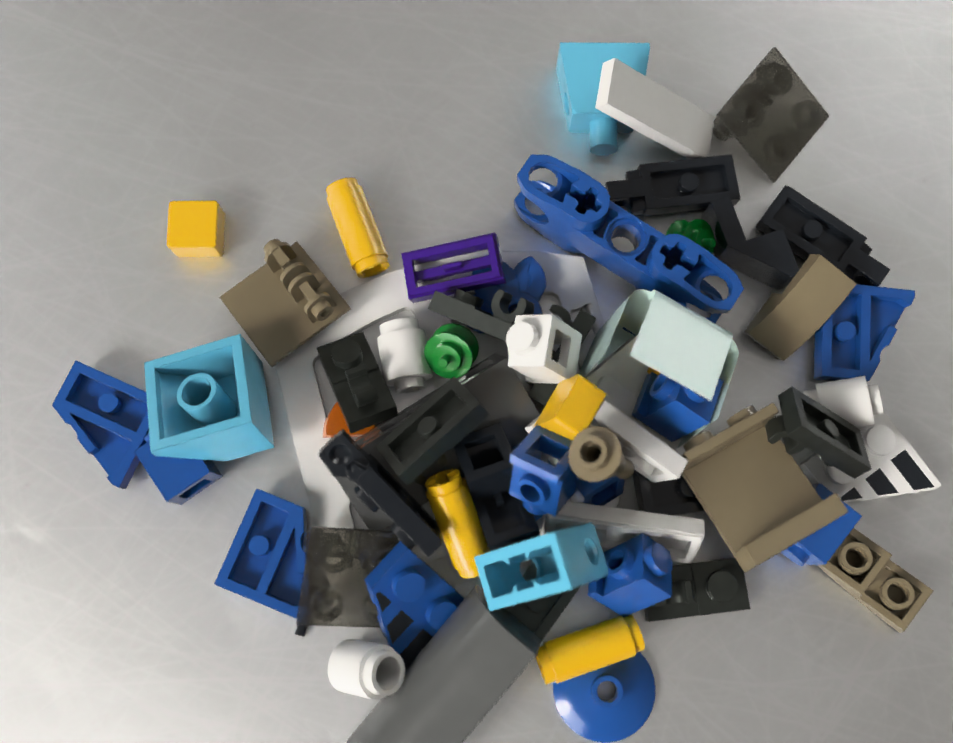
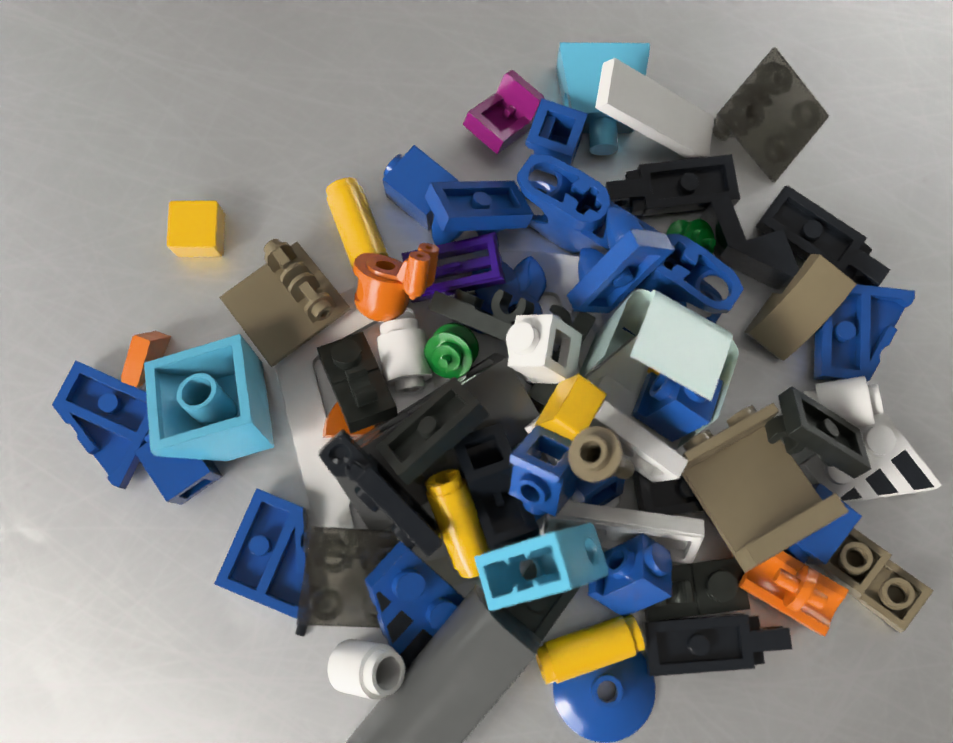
(142, 349): none -> orange tile
(389, 284): none -> orange piece
(408, 180): none -> blue brick
(475, 207): none -> blue tile
(505, 114): none -> magenta bracket
(556, 132): none -> blue brick
(613, 276): none -> blue tile
(709, 644): none -> black hinge
(795, 591): none -> orange hips

